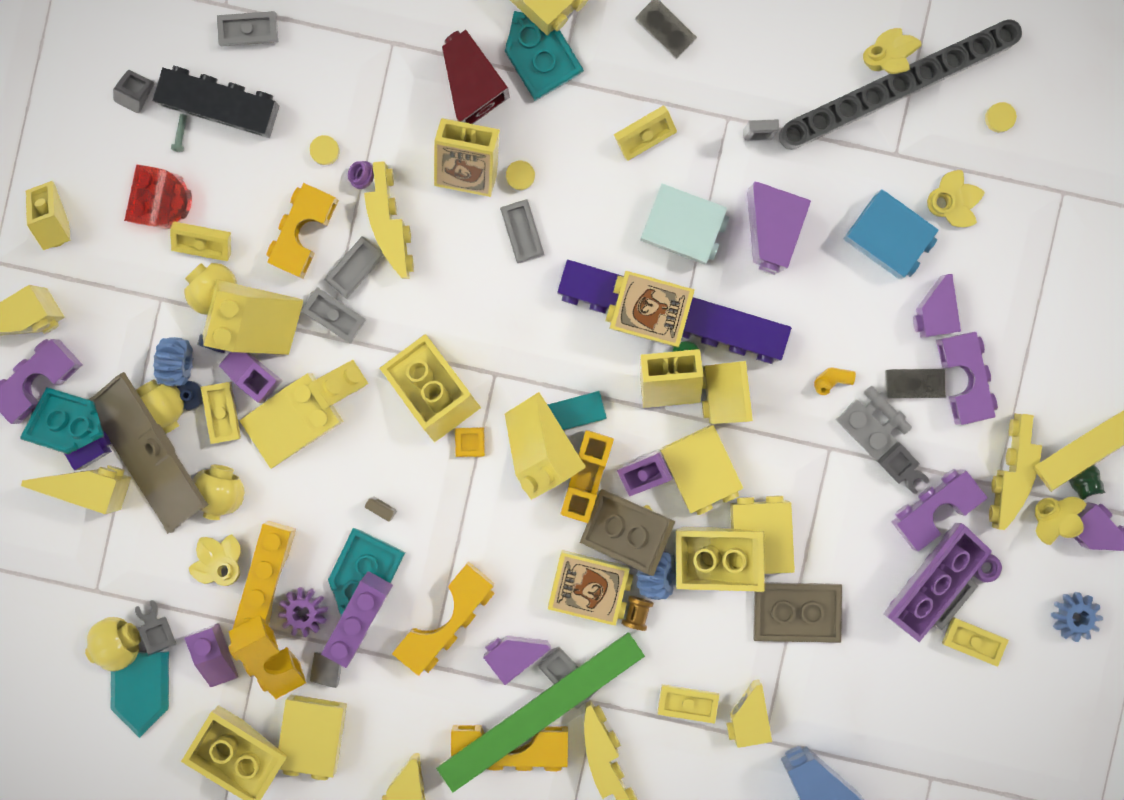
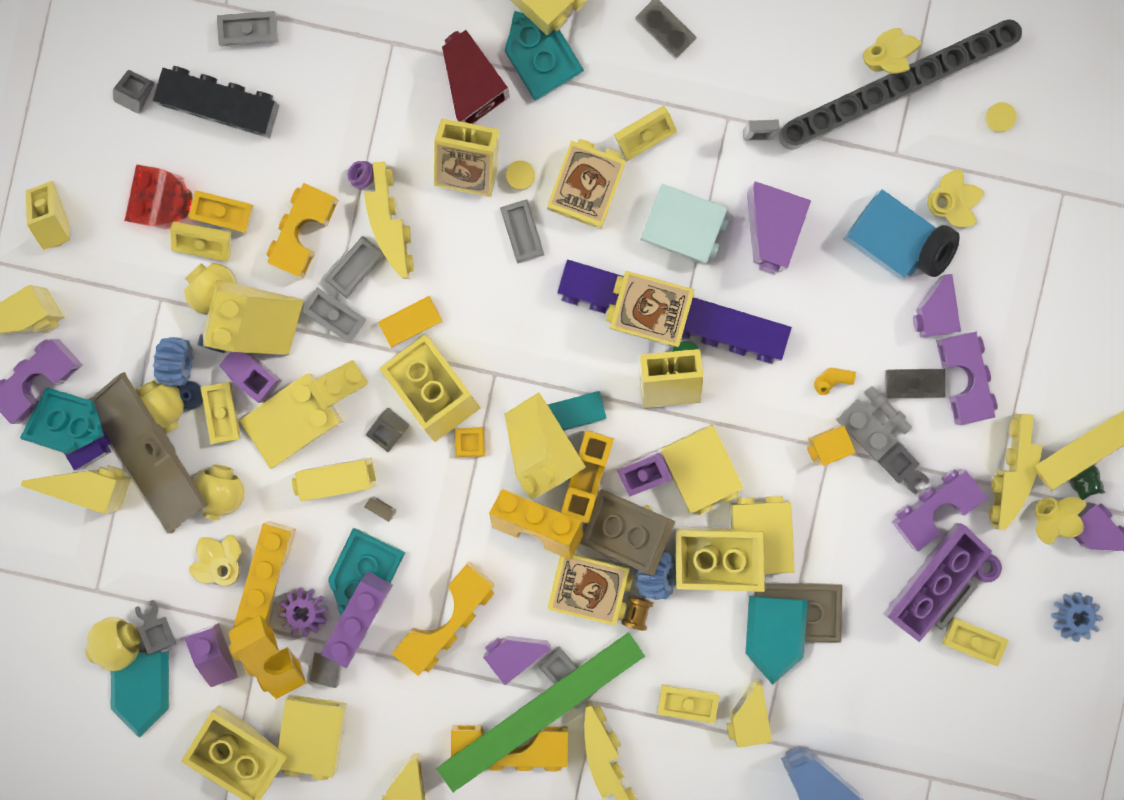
(177, 146): sand green piece -> none
(221, 211): none -> yellow plate
(324, 150): light yellow tile -> none
(334, 479): none -> light yellow brick
(387, 429): none -> flat silver slope
(410, 321): none -> yellow tile
(554, 529): none -> yellow arch
(586, 183): none -> brick
(726, 393): light yellow slope -> none
(775, 634): none -> teal tile
(830, 446): none -> yellow brick
(938, 250): none -> black tyre

